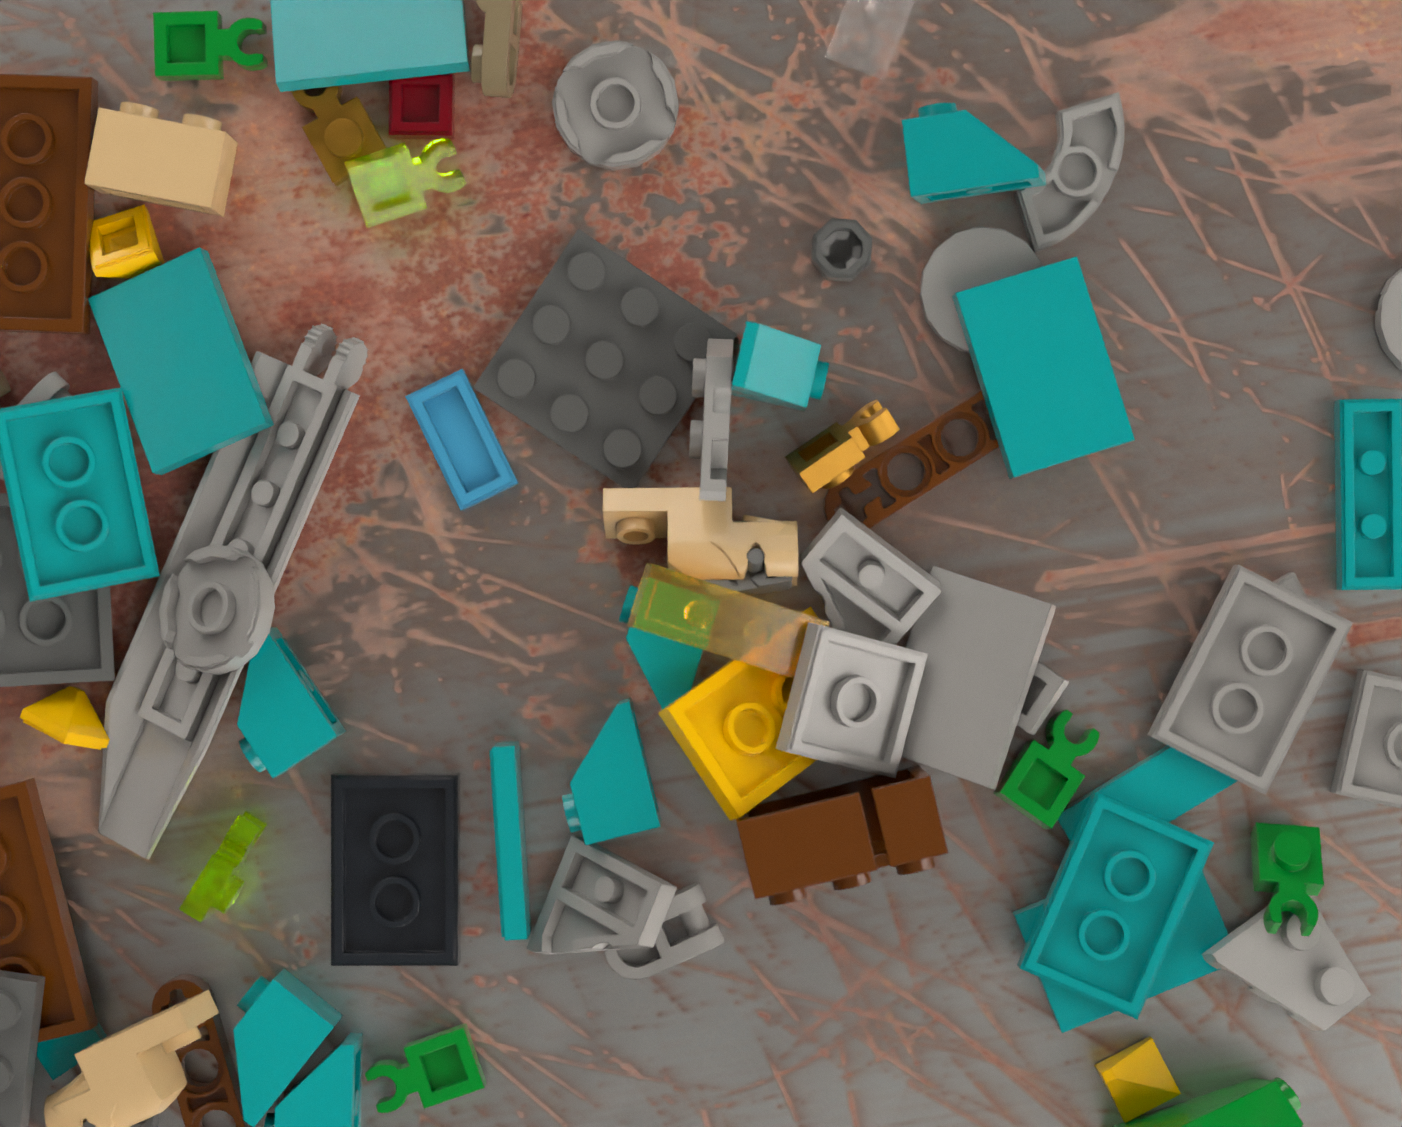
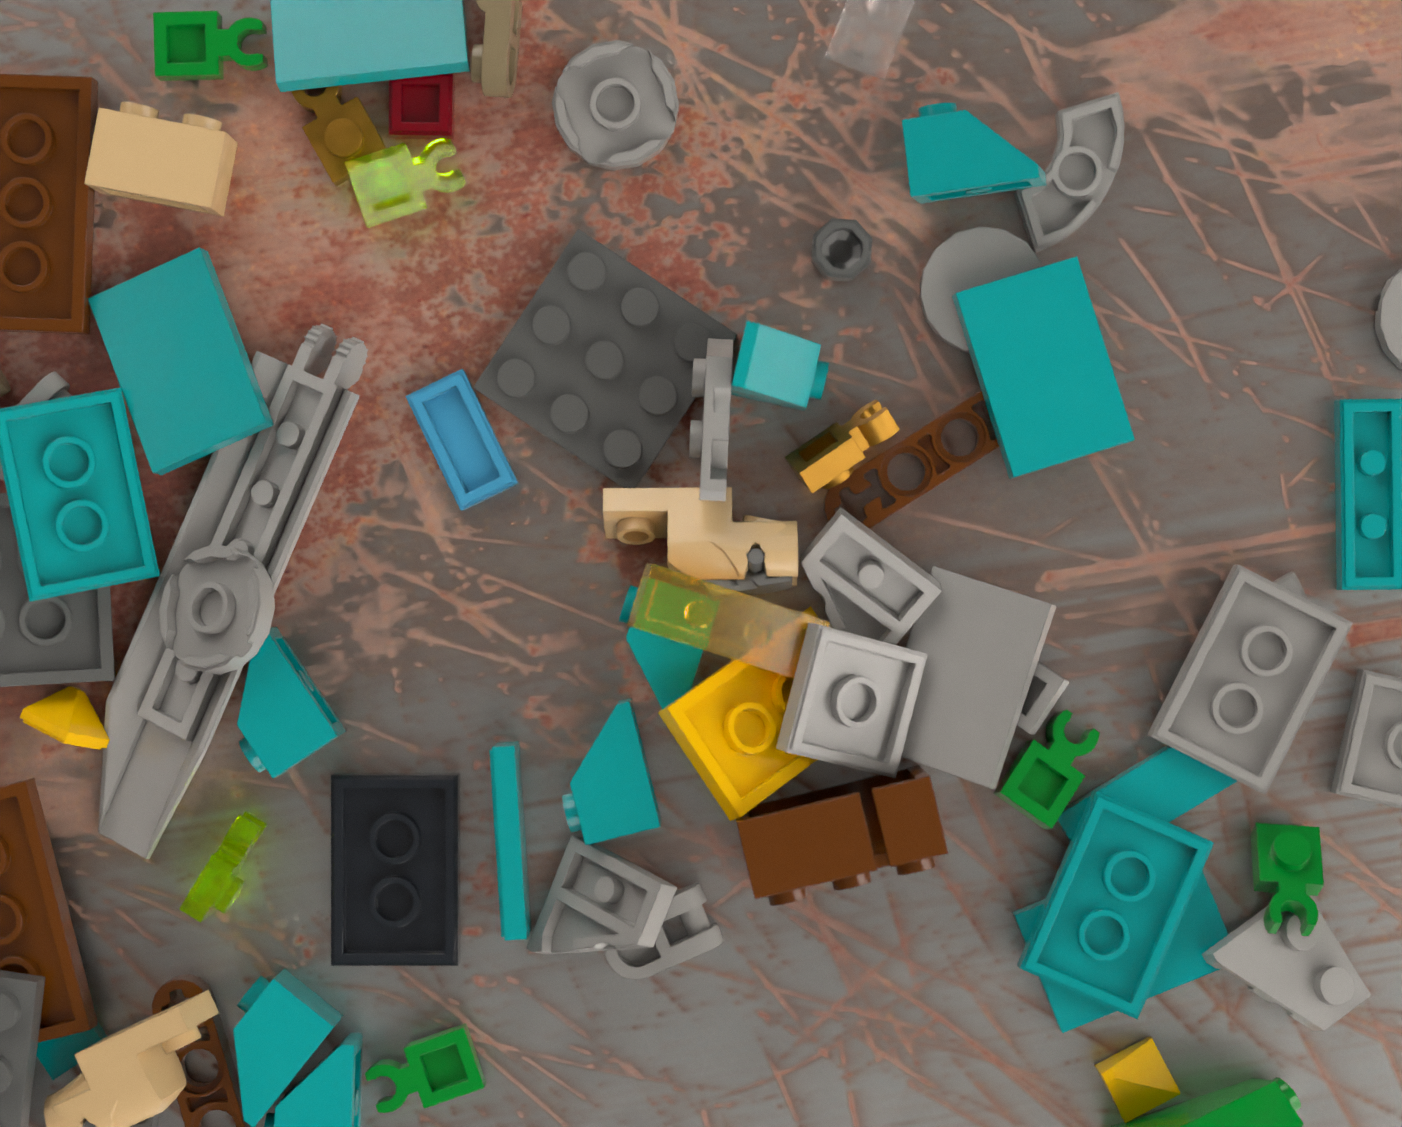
(124, 244): yellow slope -> none

